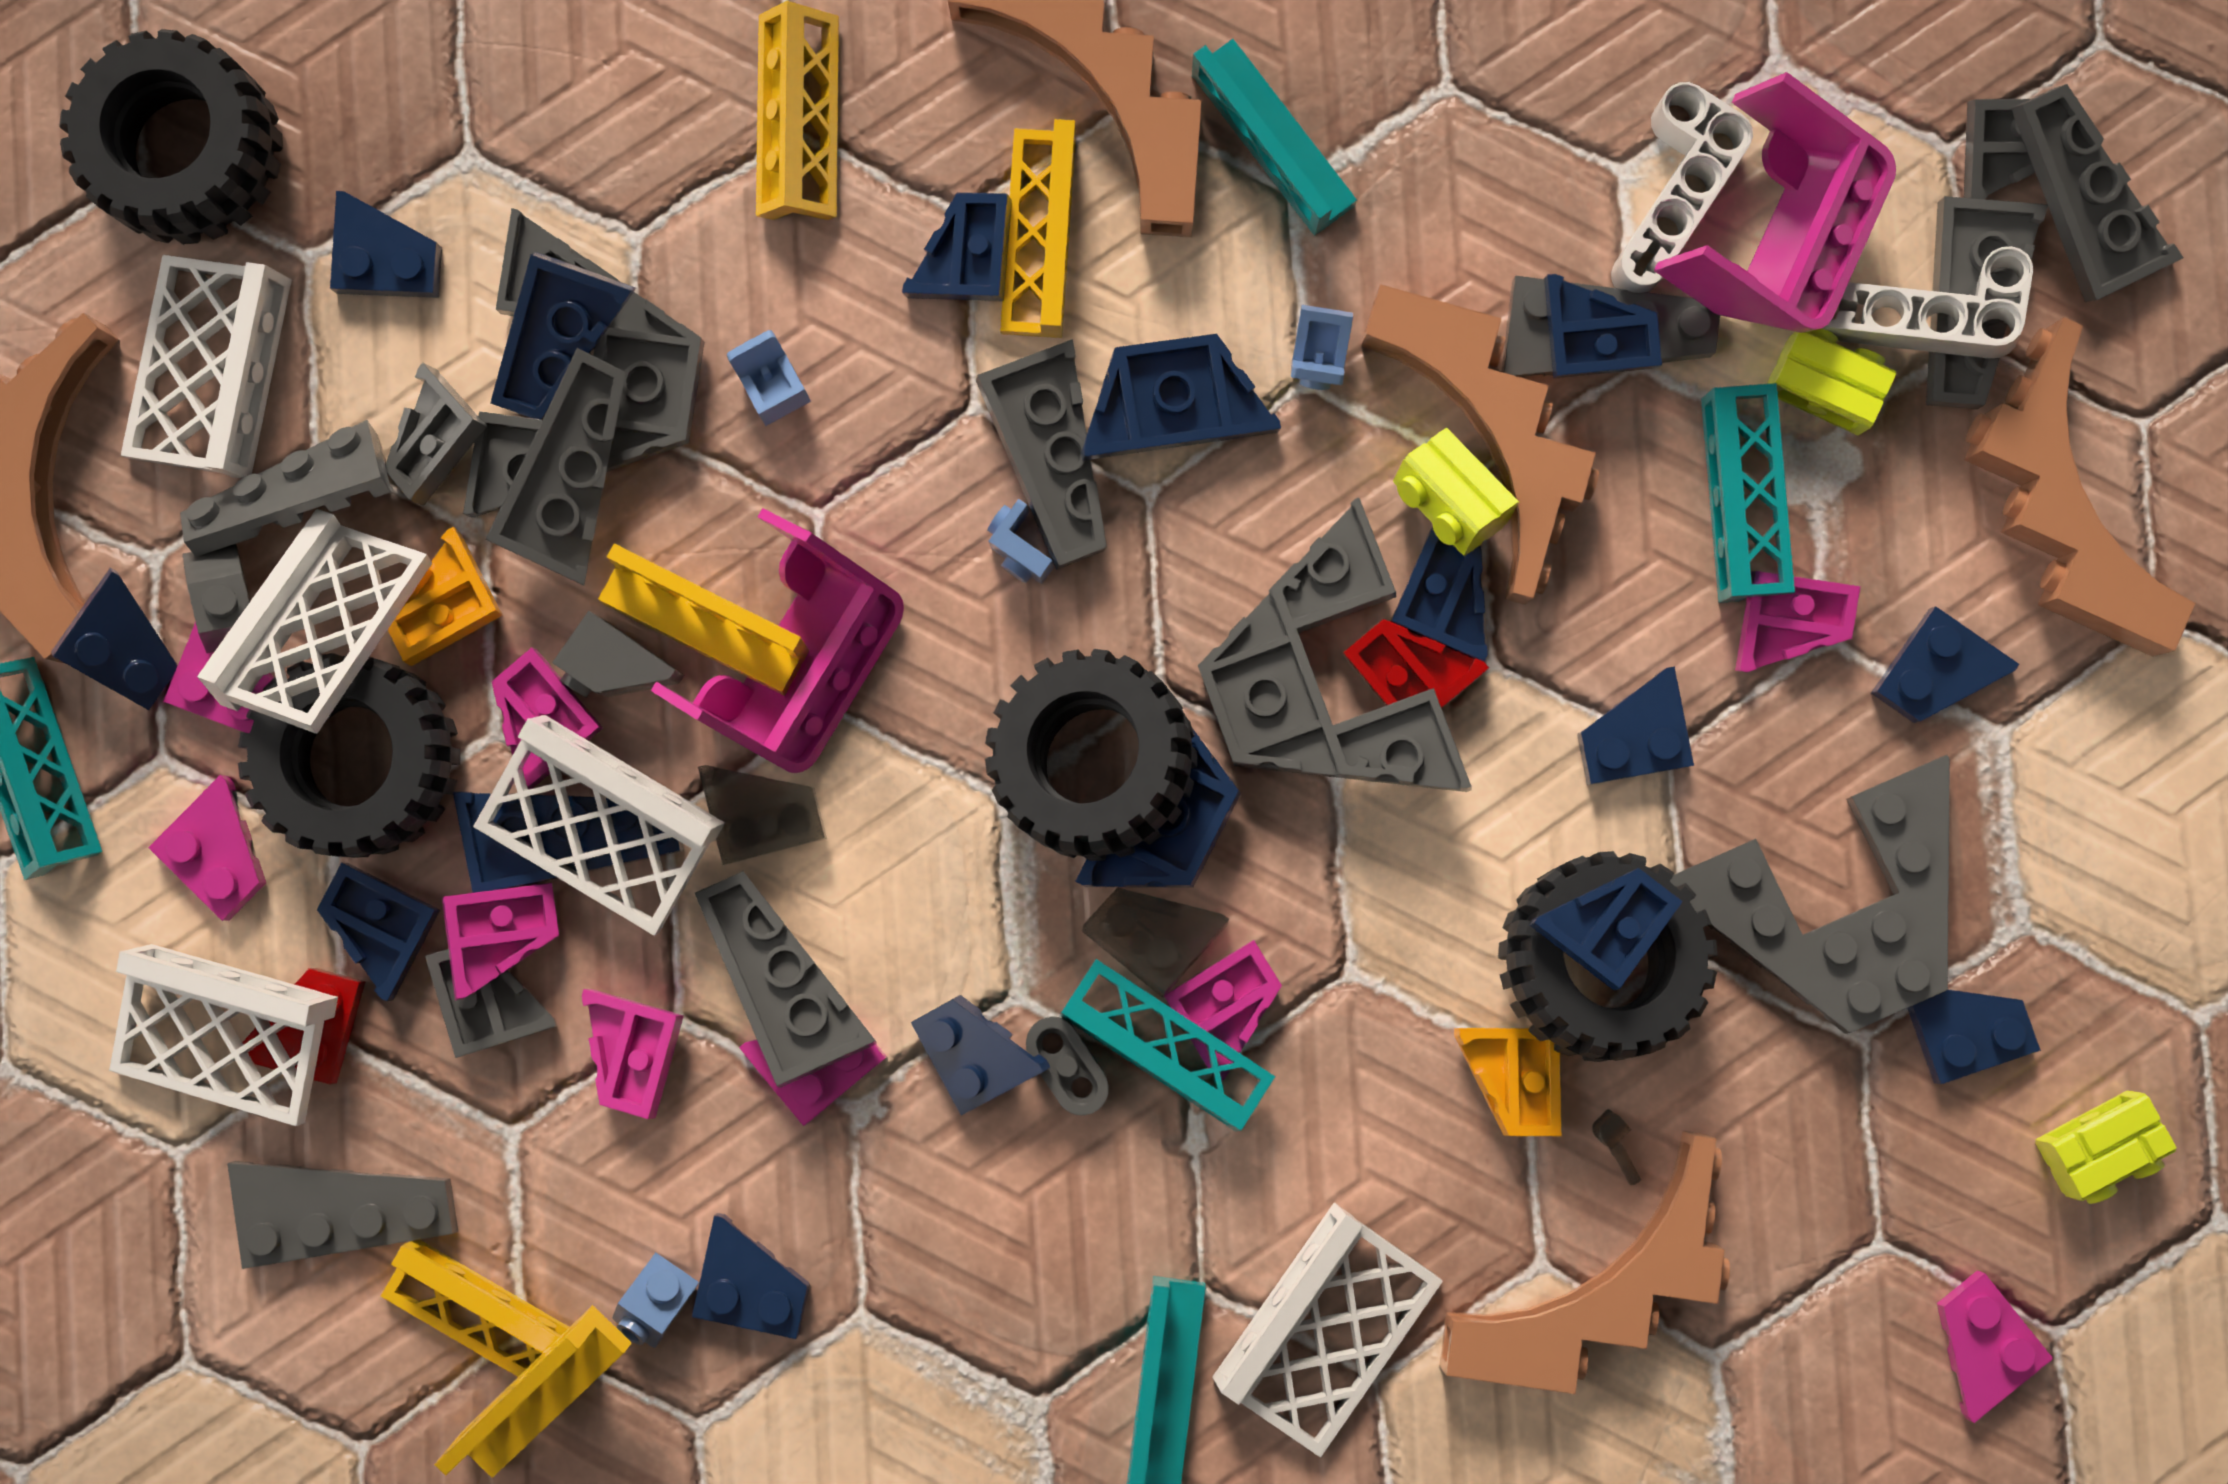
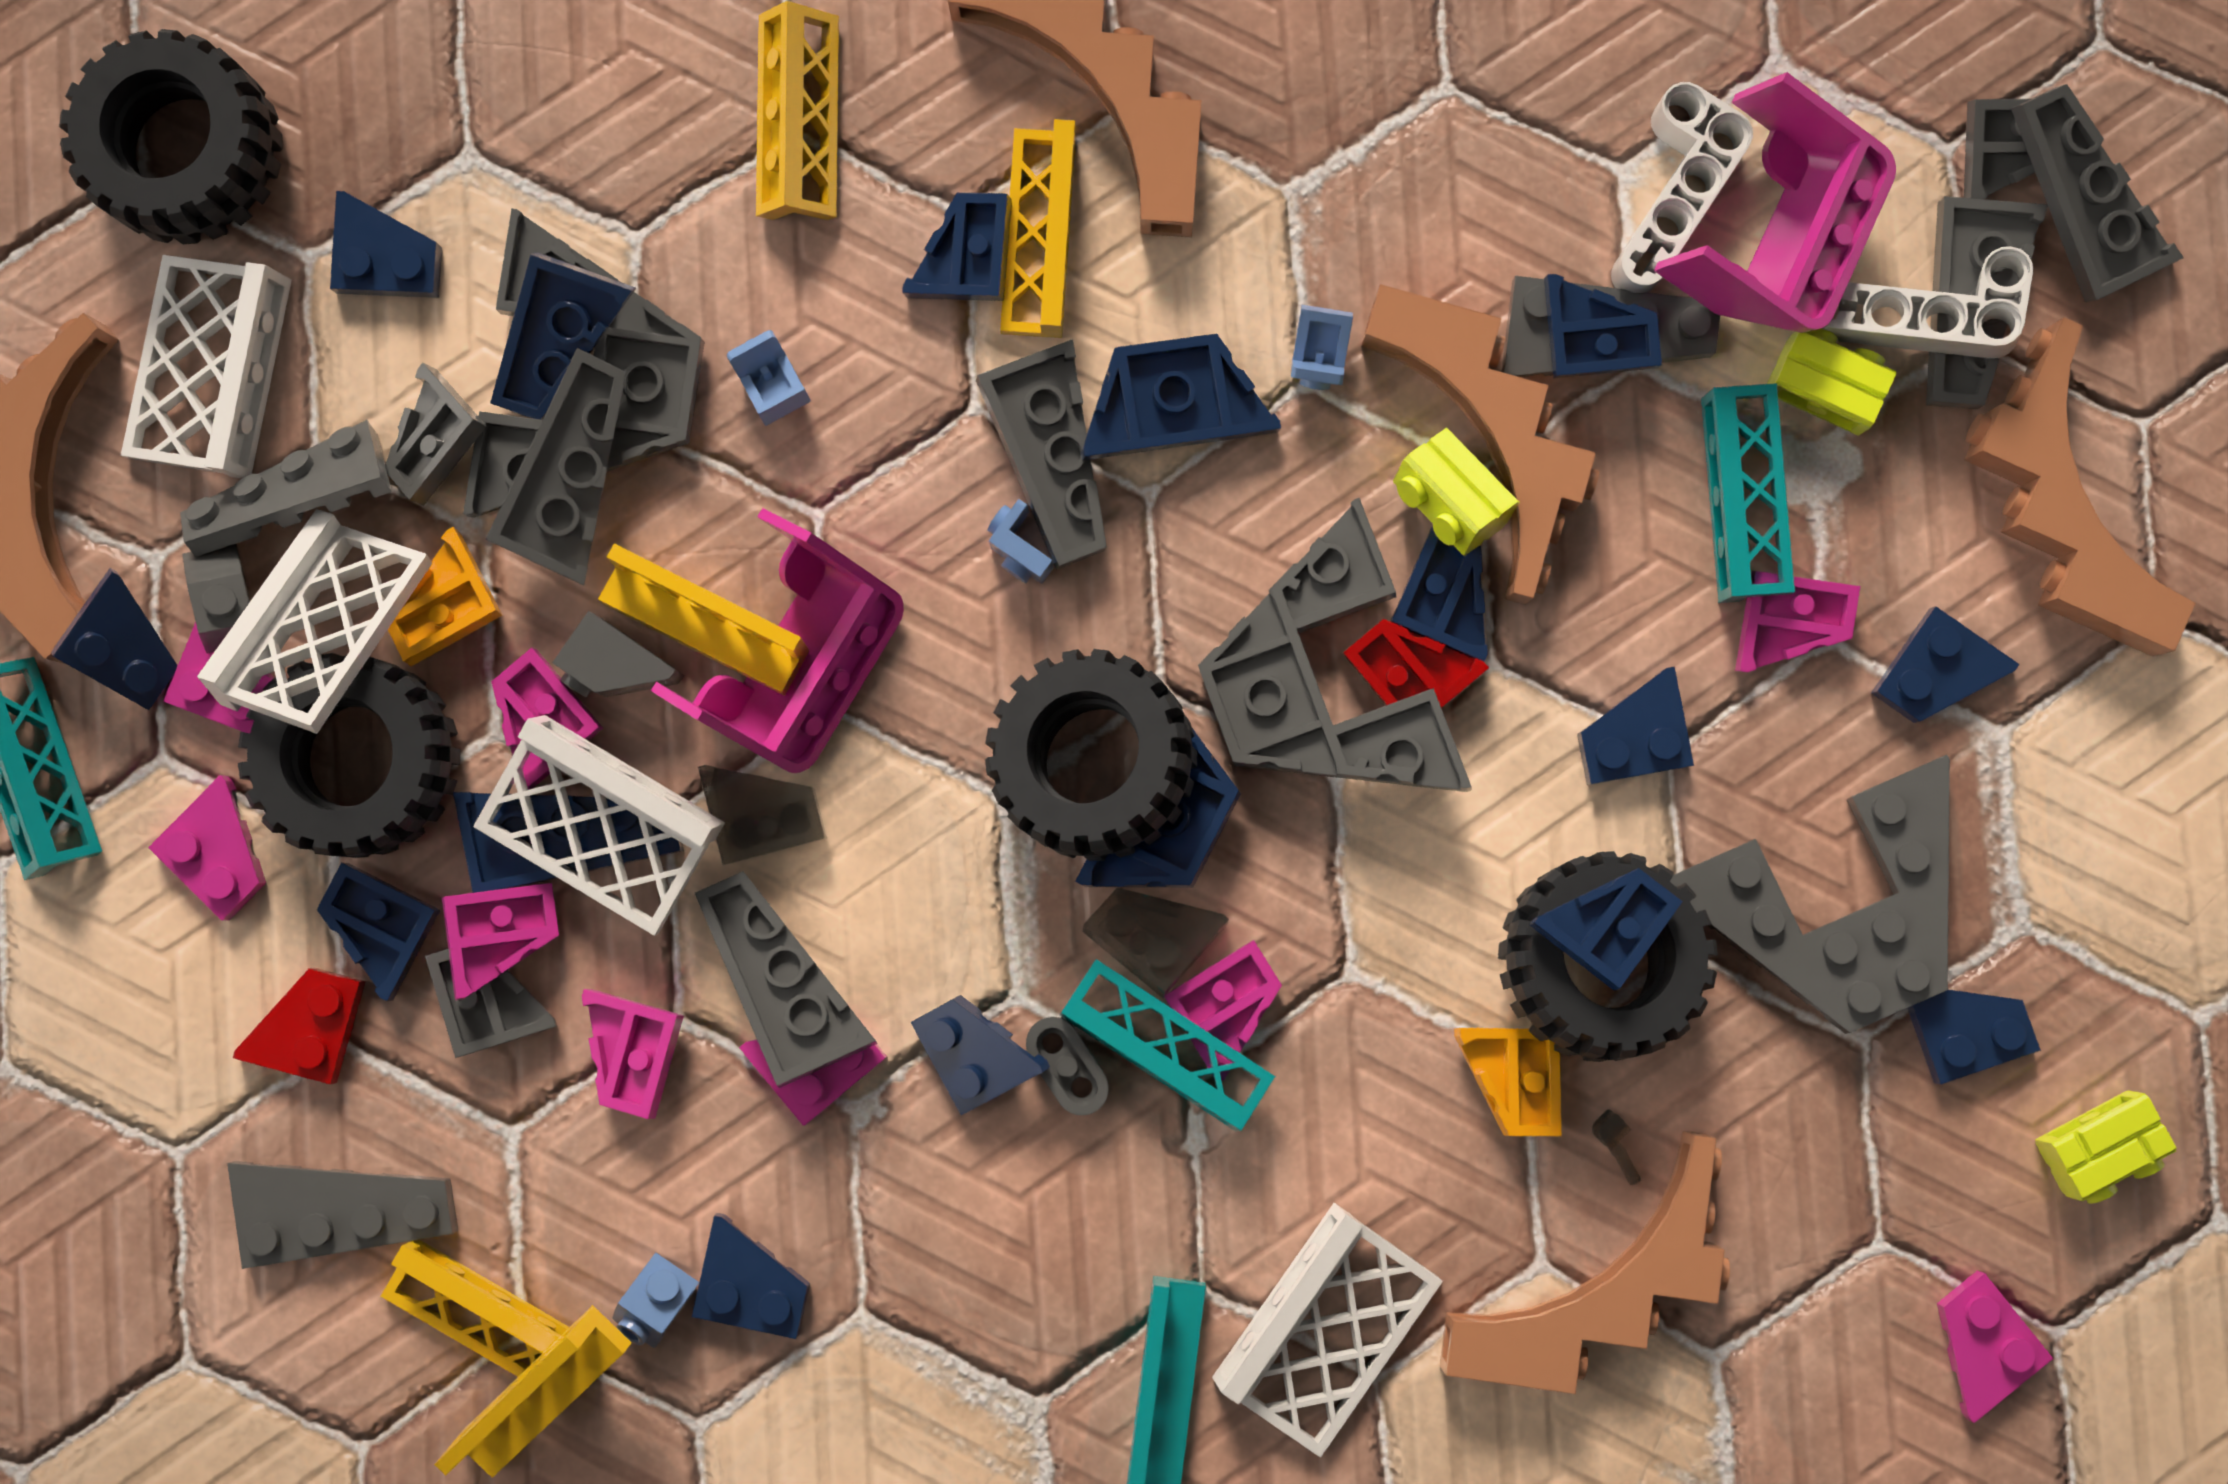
(219, 987): white fence -> none
(1272, 135): teal fence -> none

